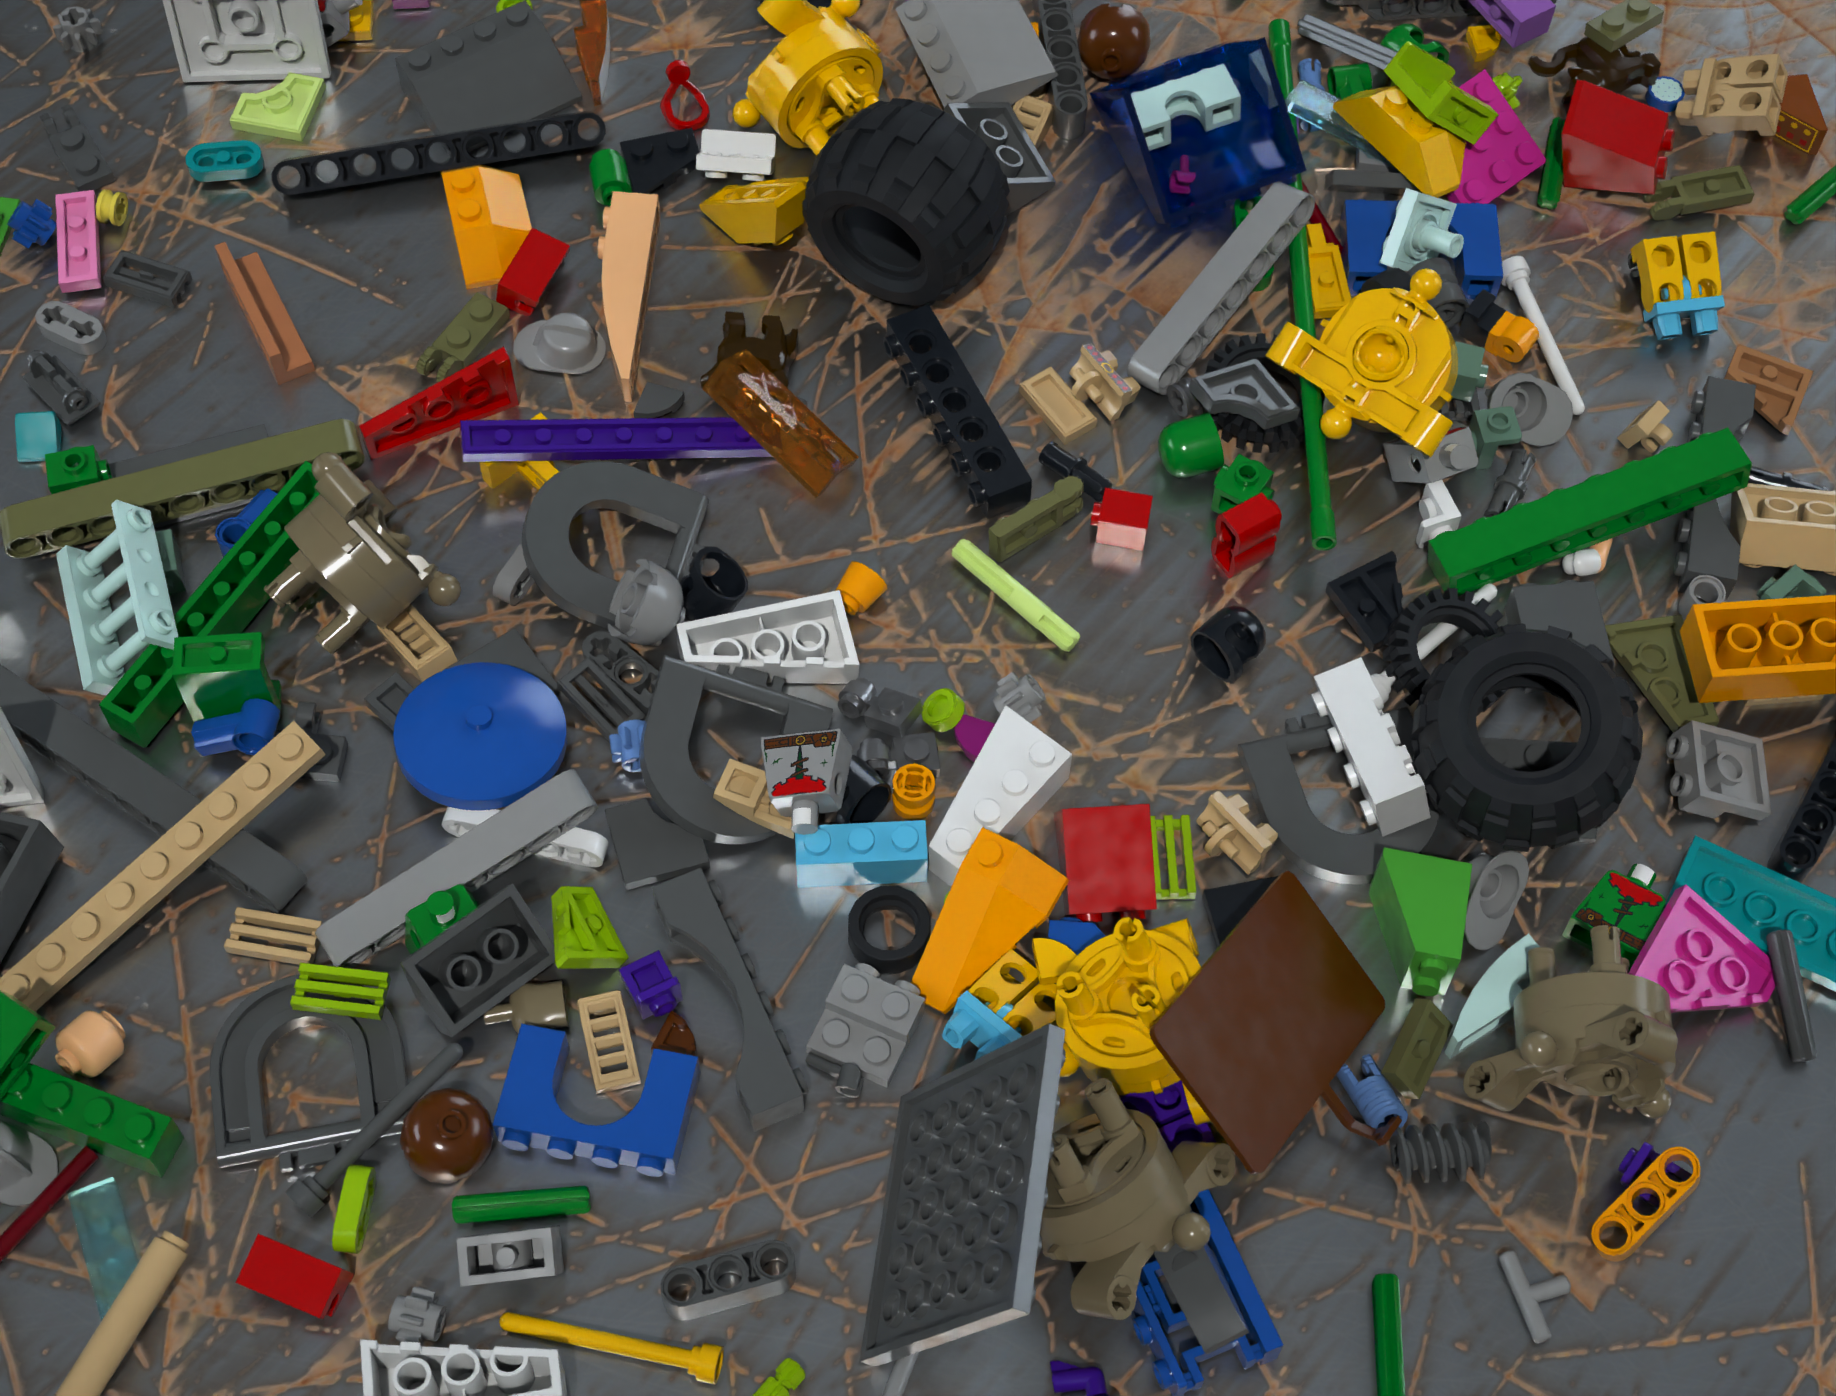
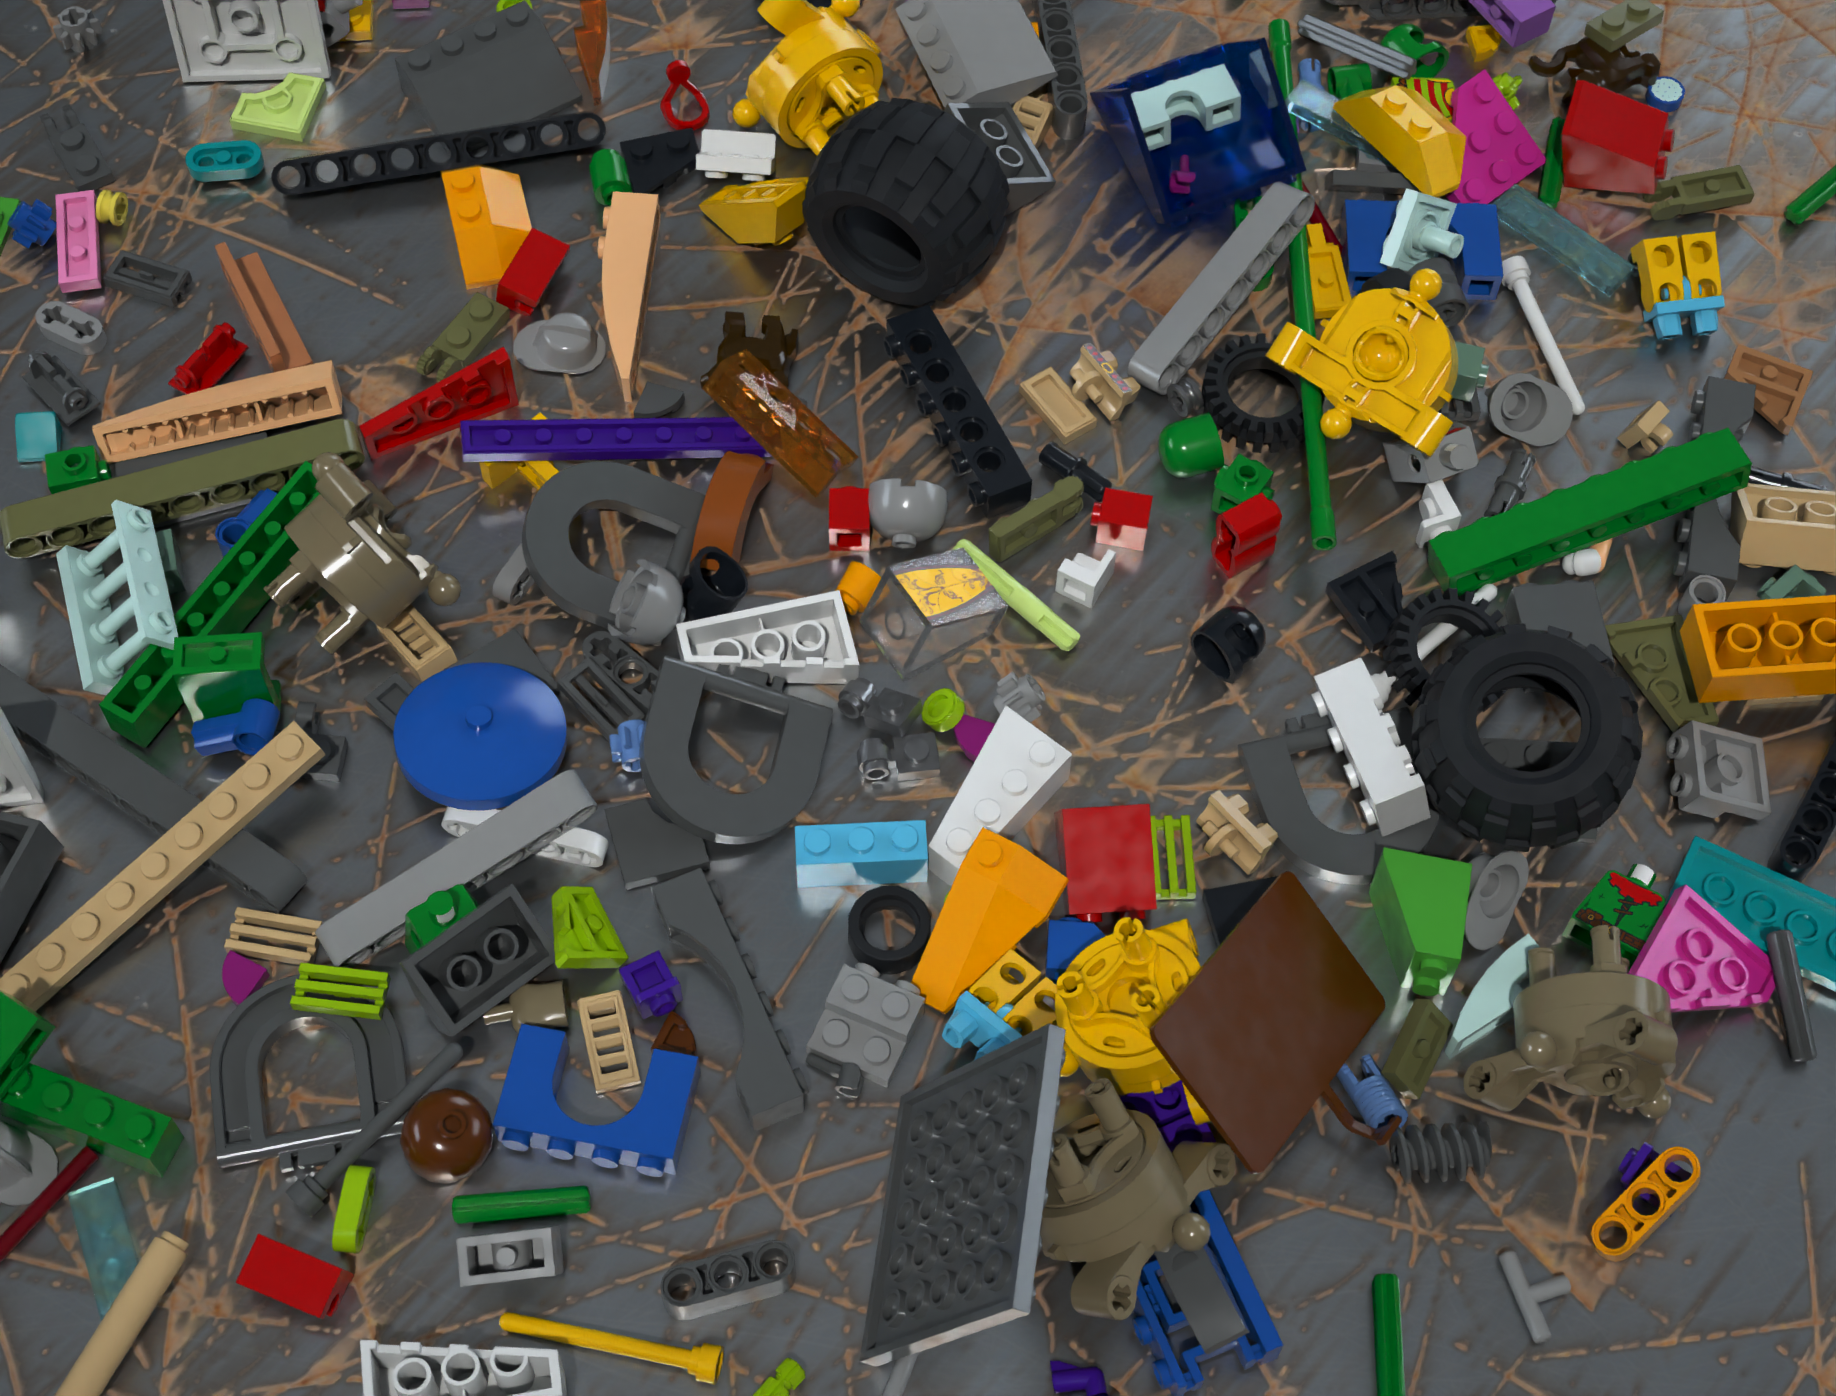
(89, 1044): light nougat head -> none
(210, 362): none -> red hinge
(223, 412): none -> light nougat slope
(242, 977): none -> magenta tile
(417, 1316): light grey gear -> none
(729, 504): none -> dark orange arch
(746, 793): tan slope -> none
(806, 775): light grey torso -> none
(849, 519): none -> red brick
(864, 794): black helmet -> none
(907, 512): none -> light grey cylinder
(909, 801): light orange wheel -> none
(931, 610): none -> clear slope
(1051, 959): yellow tile -> none
(1085, 577): none -> white panel
(1113, 41): reddish brown cylinder -> none
(1245, 391): dark grey tile -> none
(1427, 85): lime panel -> none
(1491, 429): sand green bracket -> none
(1497, 329): leg -> none
(1563, 240): none -> clear light blue tile
(1734, 95): tan hips -> none
(1800, 116): dark orange slope -> none

